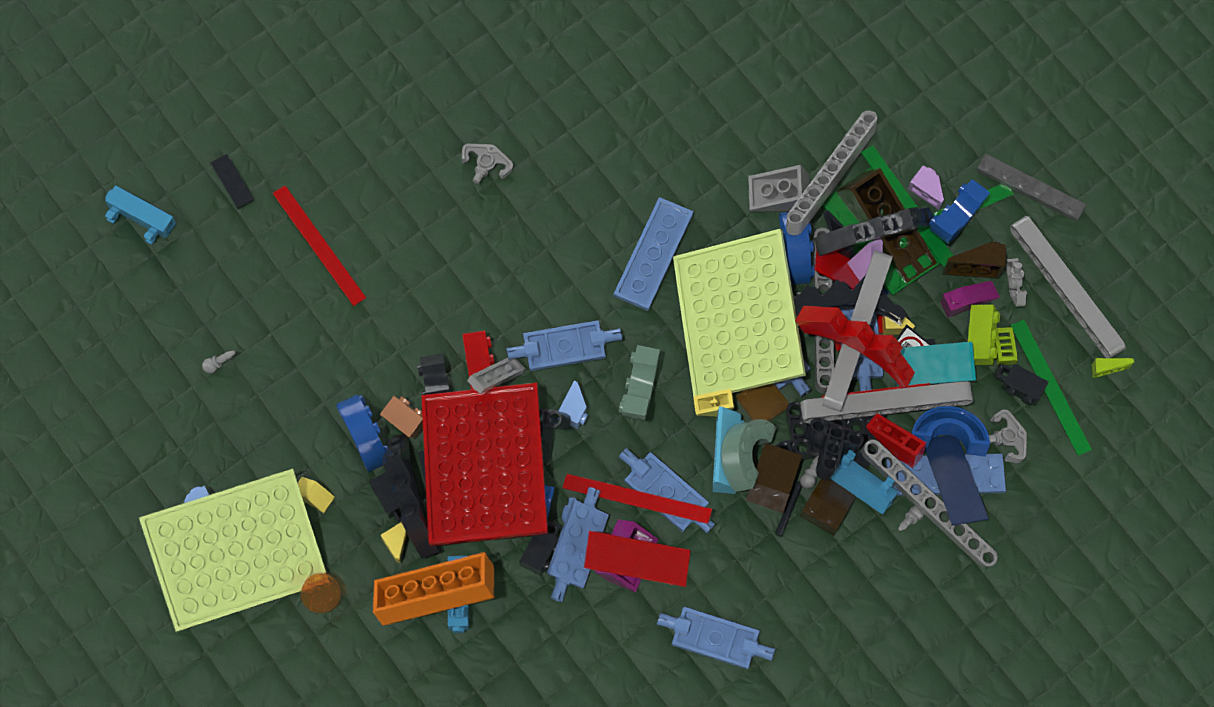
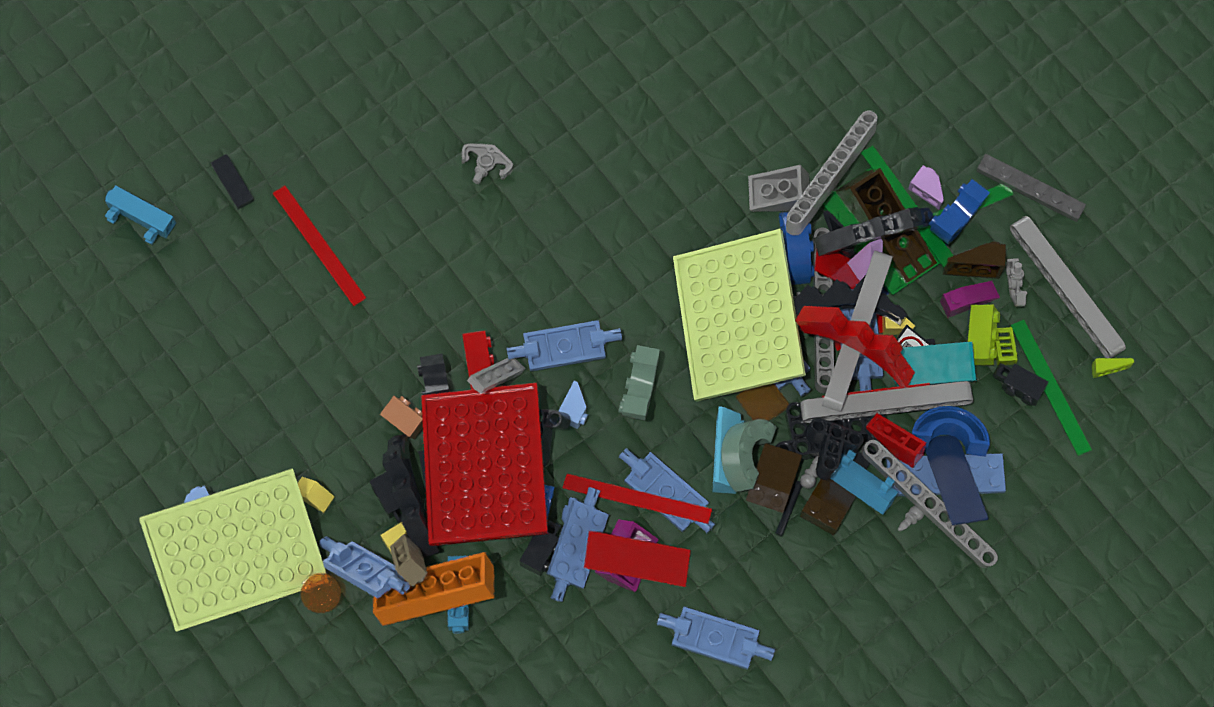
(211, 364): light grey bar -> none
(362, 568): none -> medium blue plate
(363, 431): blue brick -> none
(408, 560): none -> dark tan brick
(653, 254): medium blue plate -> none
(709, 403): light yellow slope -> none
(1012, 435): light grey piece -> none

